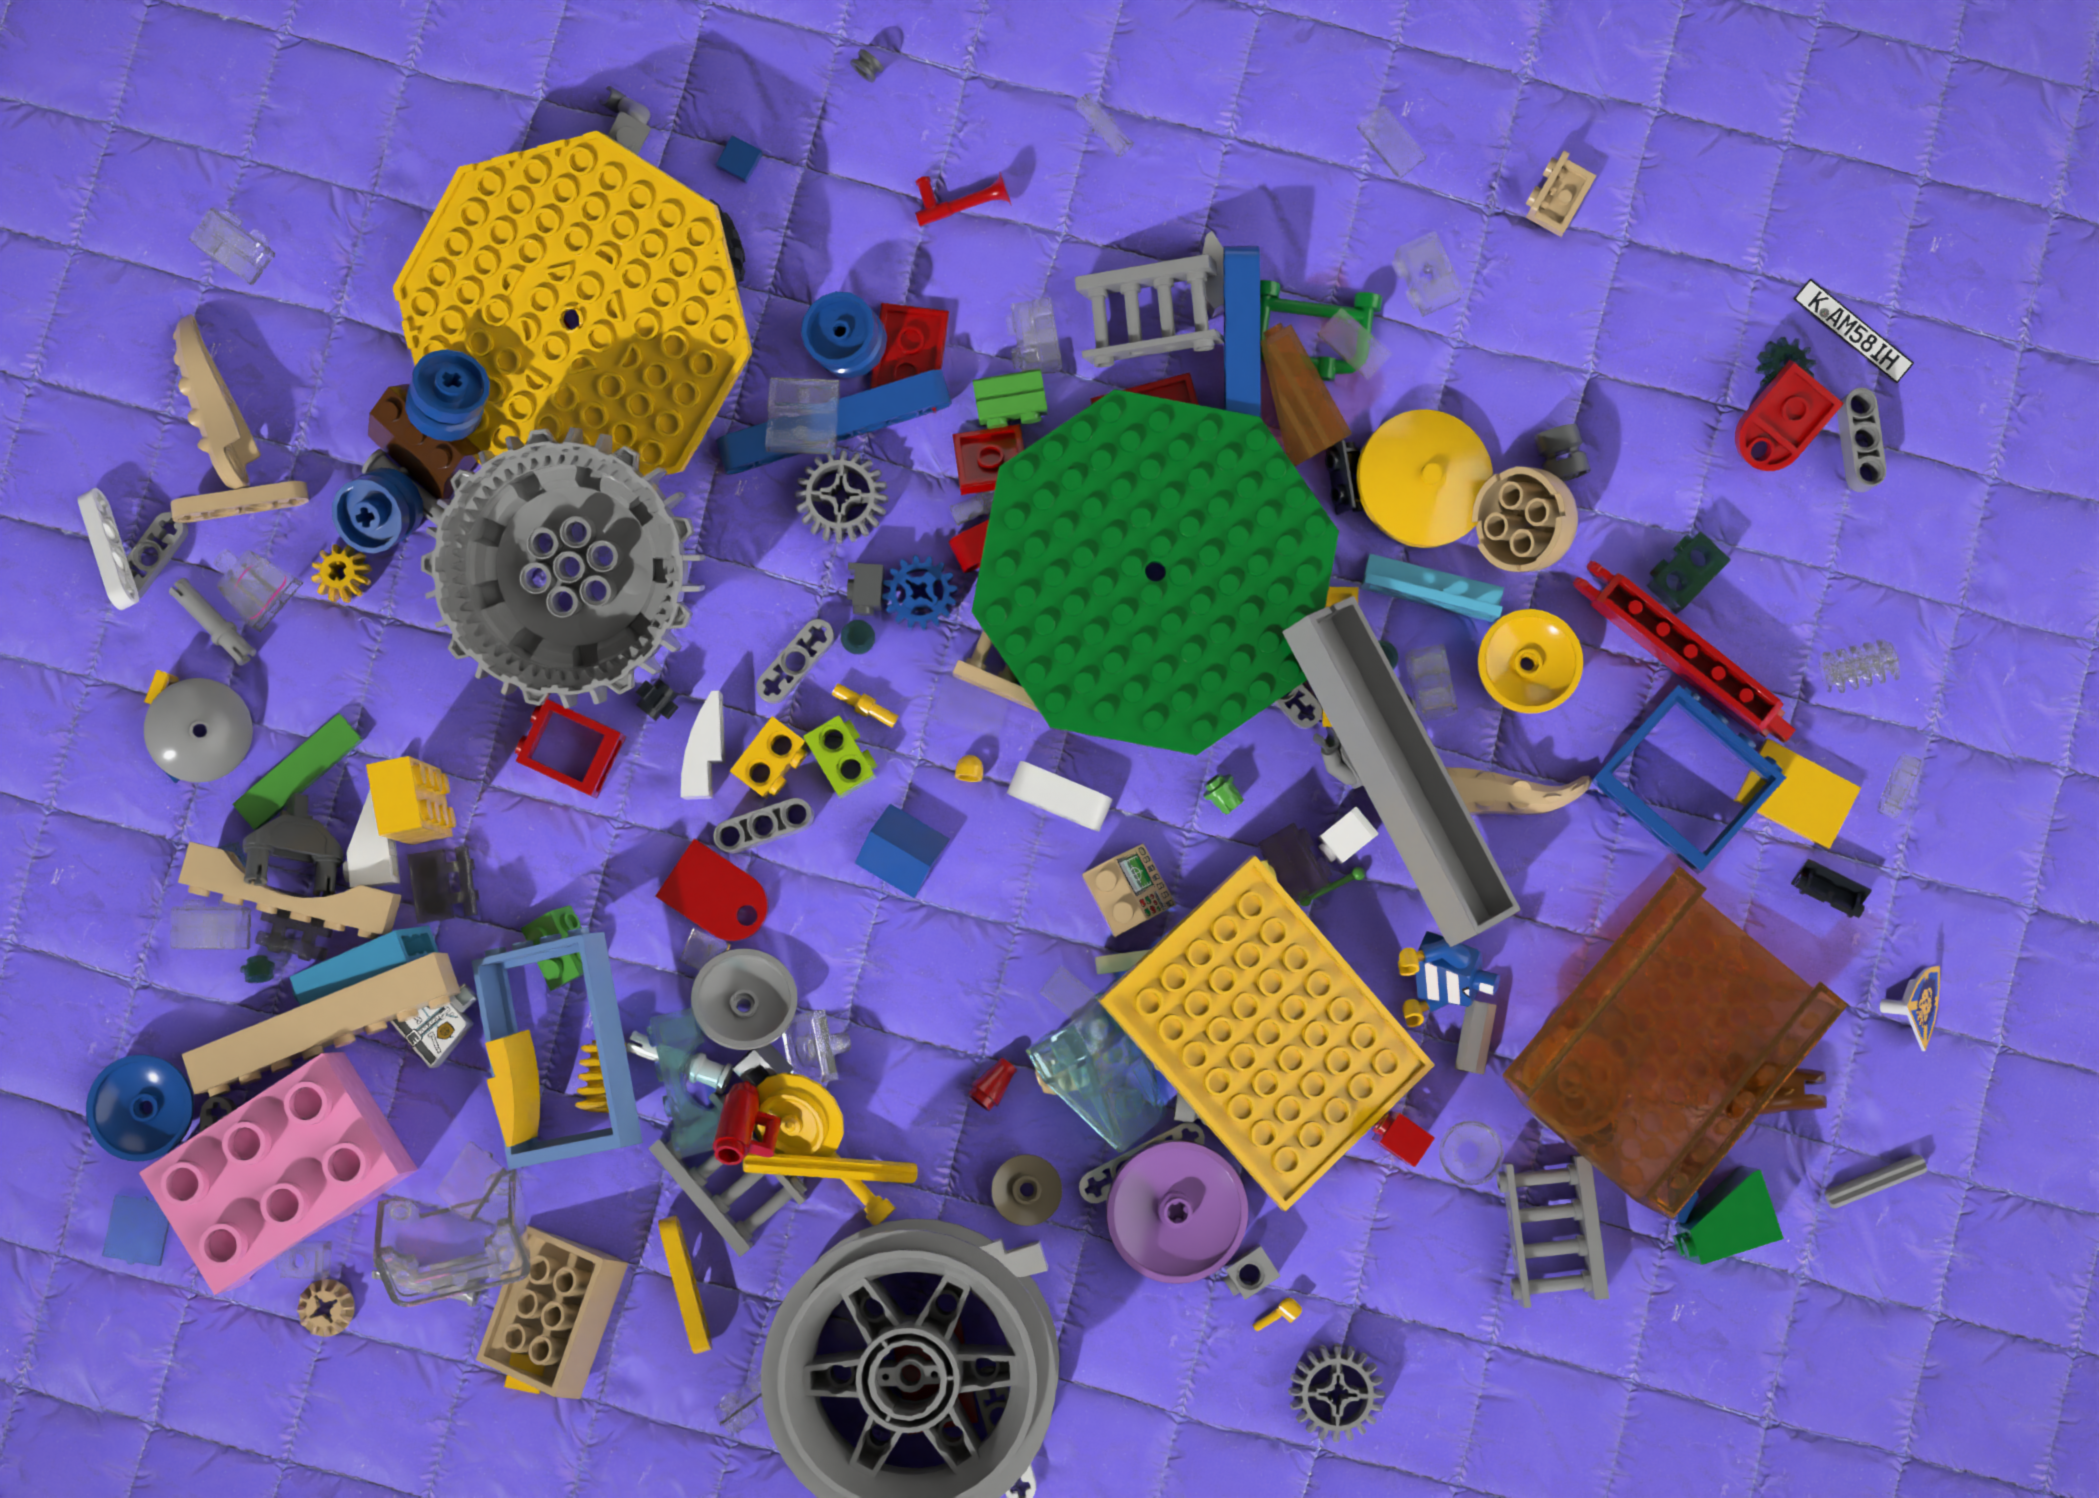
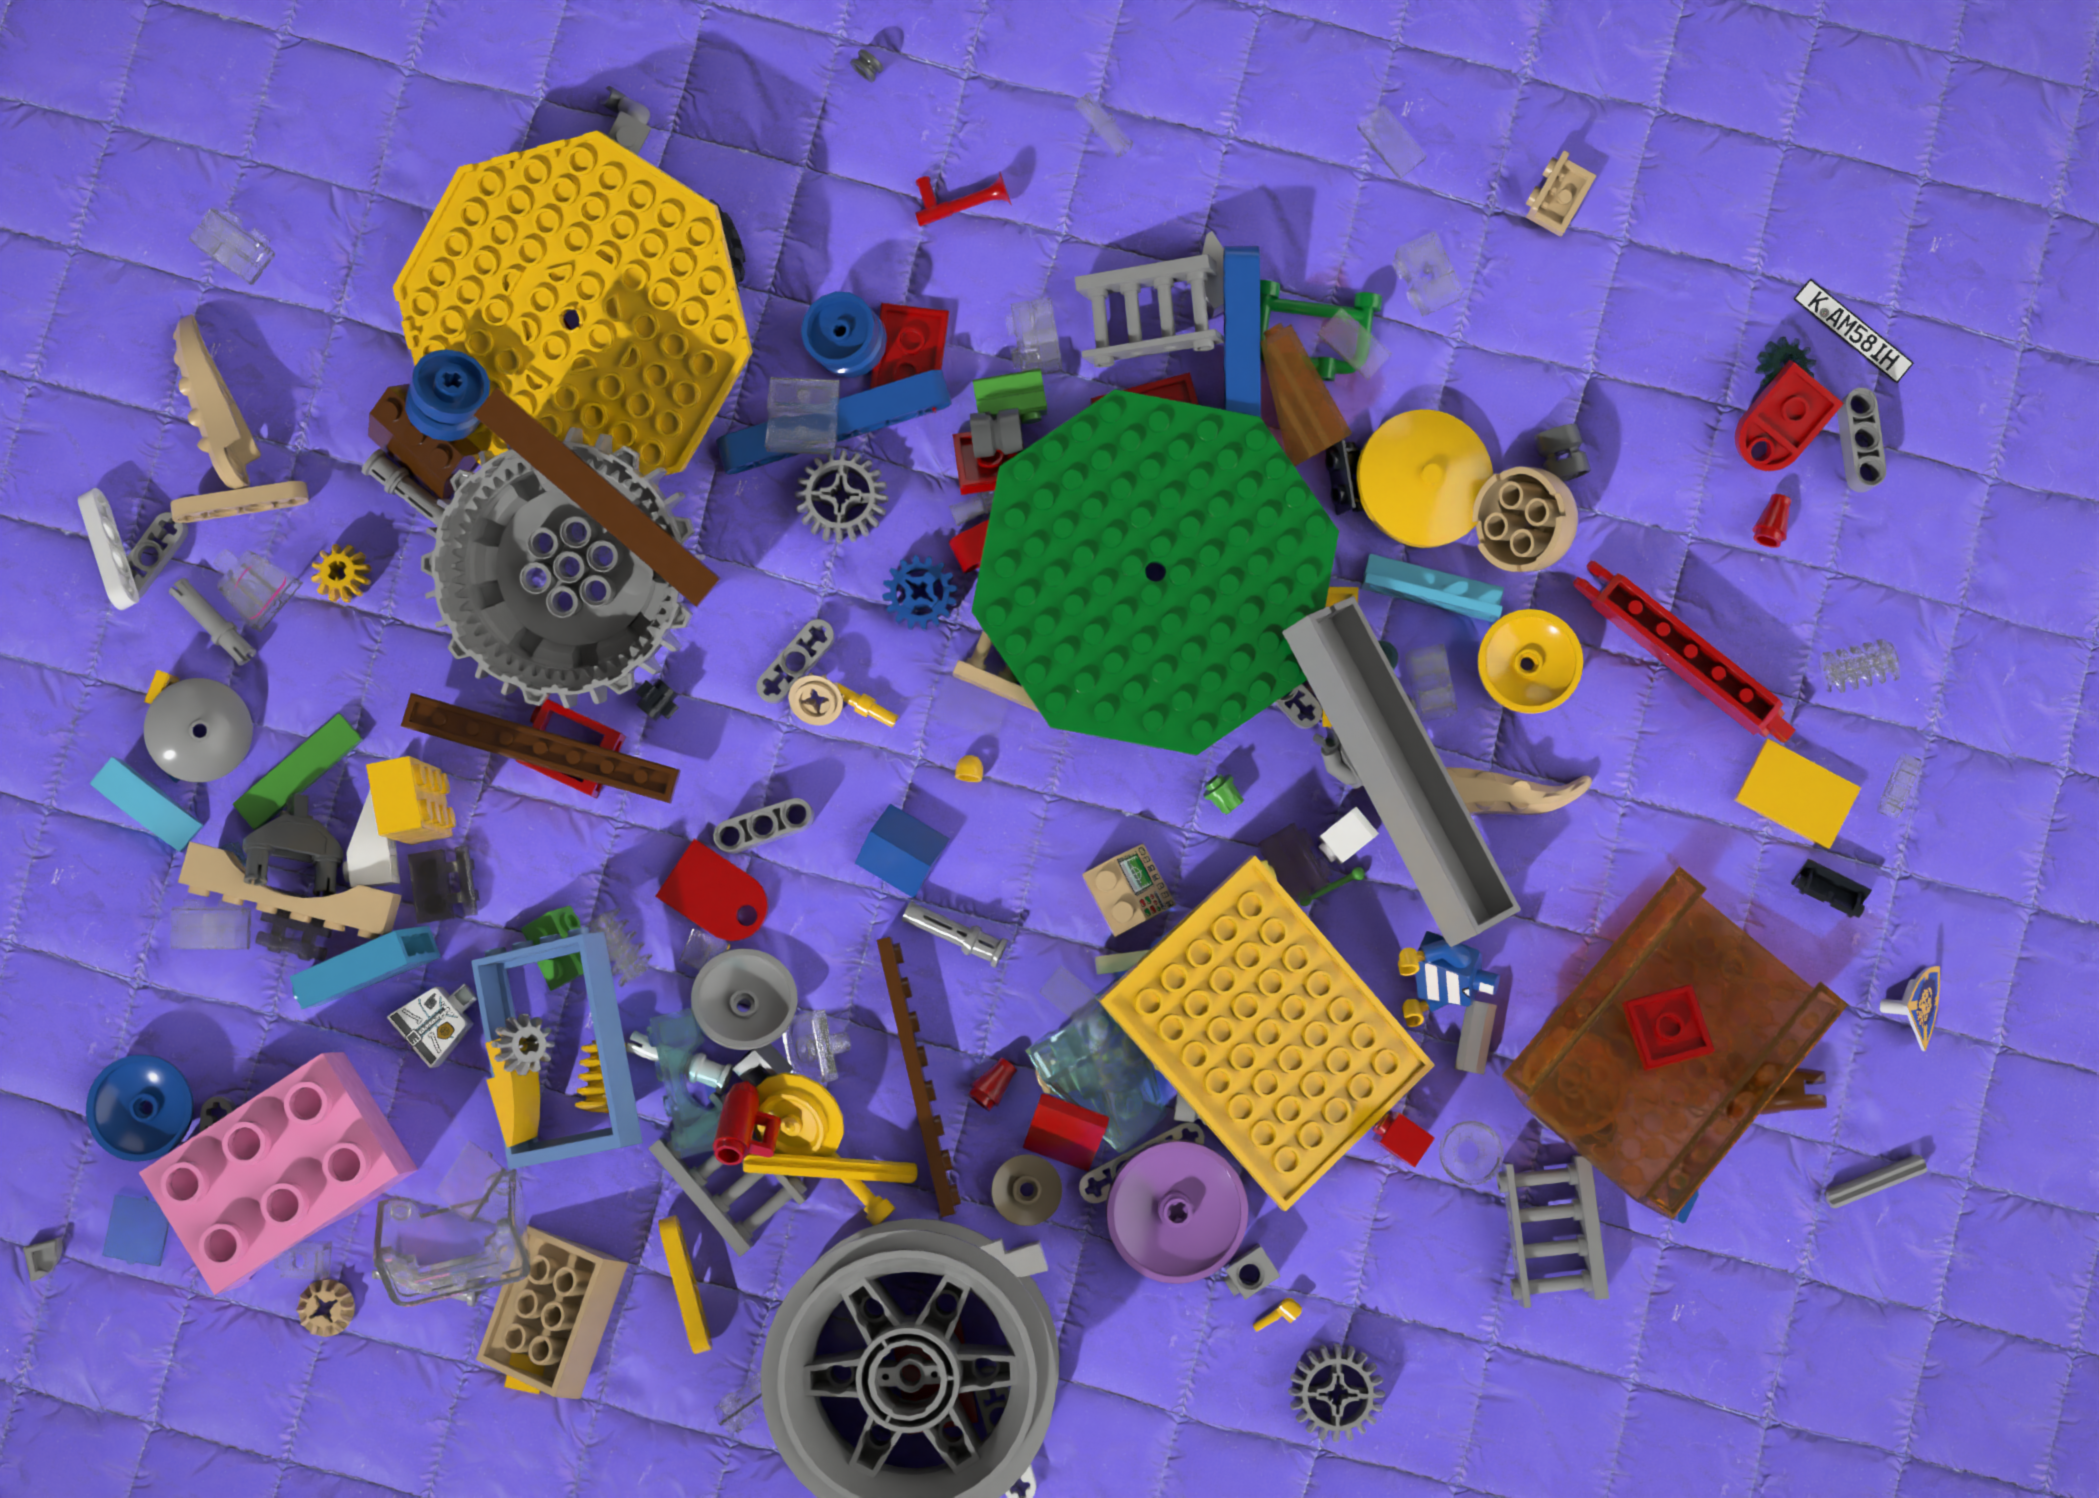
(42, 1258): none -> light grey tile
(146, 803): none -> medium azure slope
(258, 969): plate -> none
(320, 1024): tan brick -> none
(377, 510): blue wheel -> none
(535, 1041): none -> light grey gear
(541, 748): none -> reddish brown tile
(597, 496): none -> reddish brown tile
(620, 947): none -> clear piece
(703, 749): white slope -> none
(739, 159): blue tile -> none
(762, 753): yellow brick -> none
(807, 708): none -> tan gear
(833, 760): lime brick -> none
(858, 637): plate -> none
(866, 588): dark grey brick -> none
(922, 1090): none -> reddish brown plate
(970, 939): none -> light grey pin
(996, 433): none -> dark grey wheel
(1059, 796): white beam -> none
(1065, 1132): none -> red tile
(1668, 1027): none -> red plate
(1692, 577): brick -> none
(1716, 726): blue window -> none
(1729, 1219): green slope -> none
(1773, 522): none -> red cone

